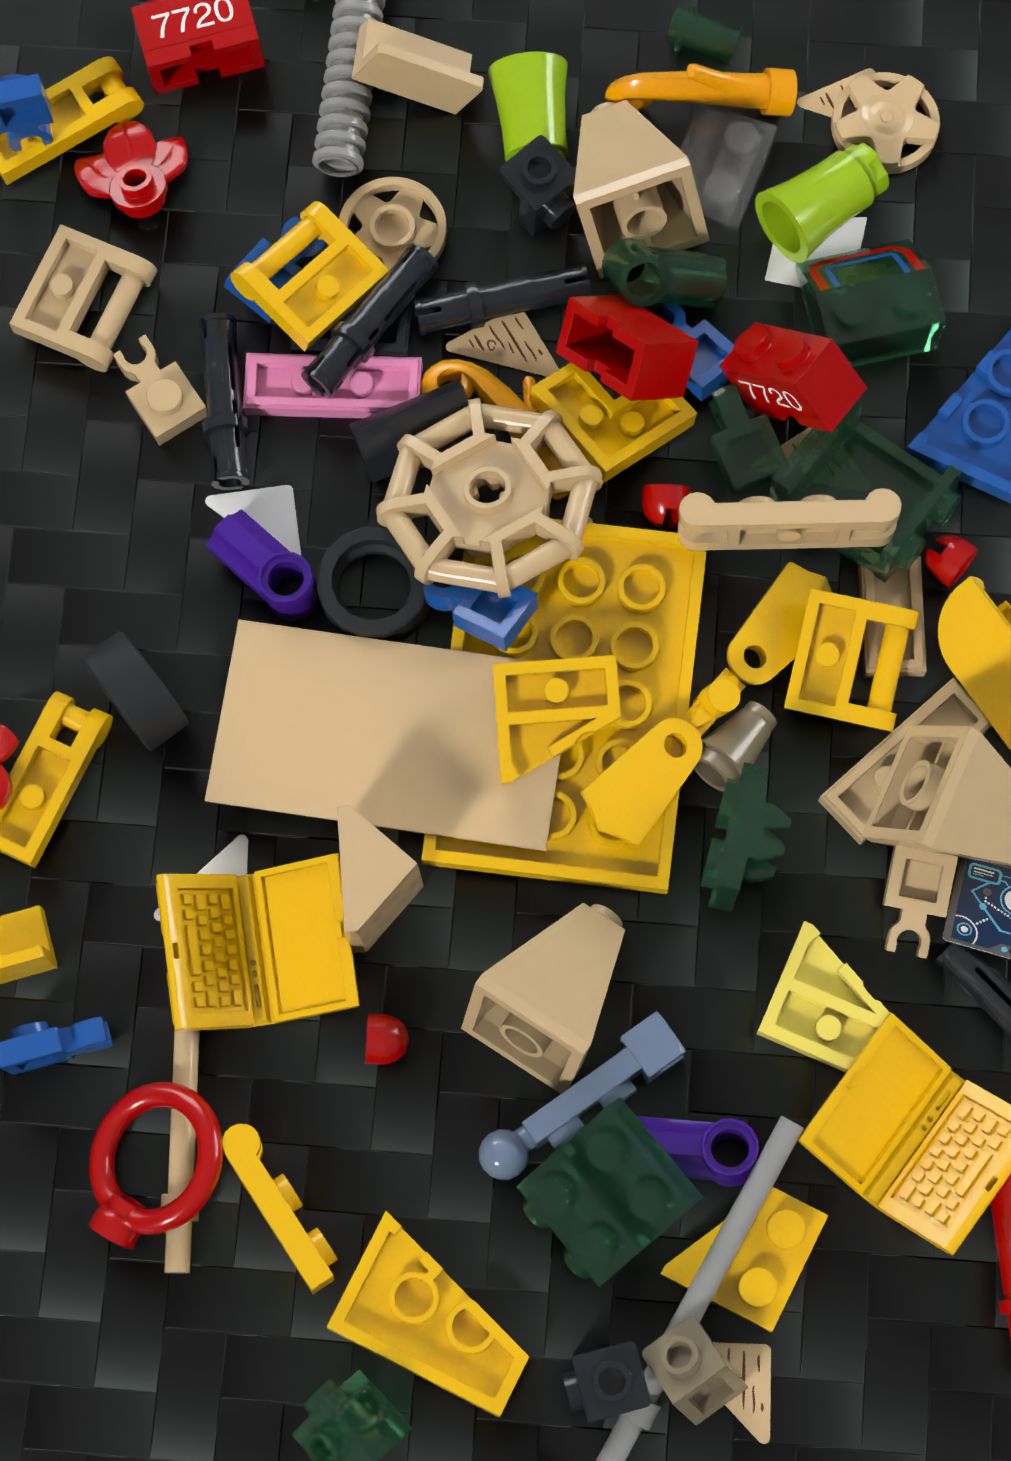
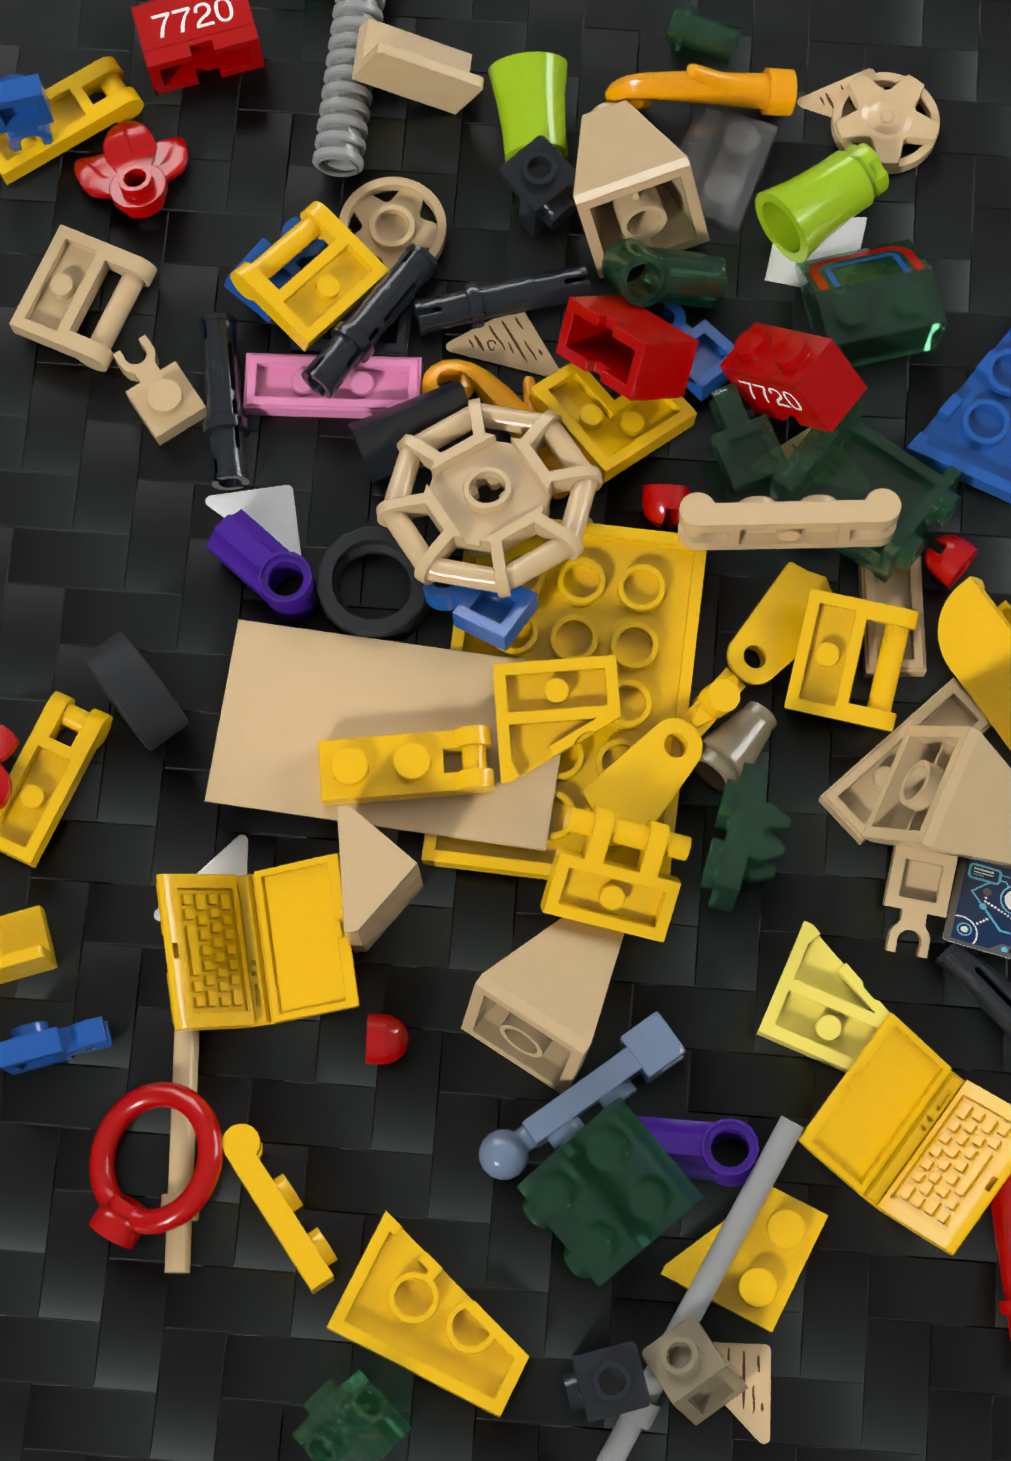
(404, 766): none -> yellow plate
(610, 892): none -> yellow plate

